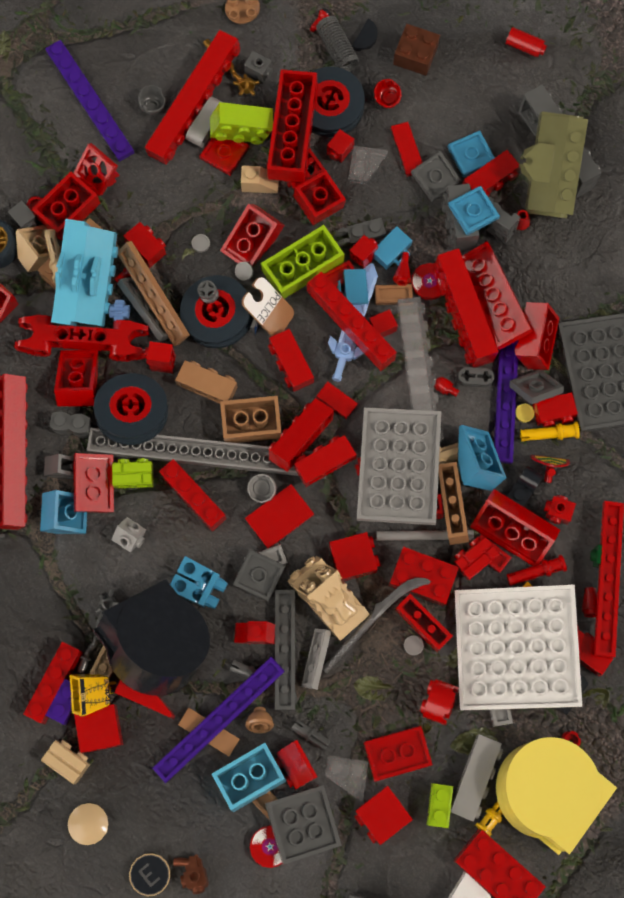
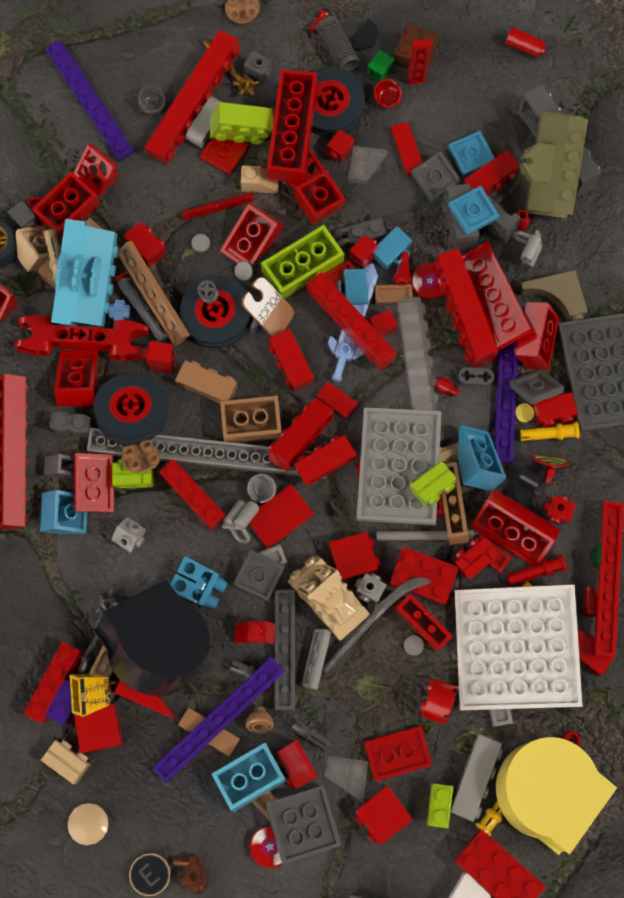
(140, 457): none -> medium nougat dish
(229, 202): none -> red axle
(239, 518): none -> light grey piece
(370, 595): none -> light grey brick
(380, 66): none -> green brick
(419, 61): none -> red tile
(433, 484): none -> lime brick
(532, 248): none -> light grey piece
(561, 290): none -> dark tan arch

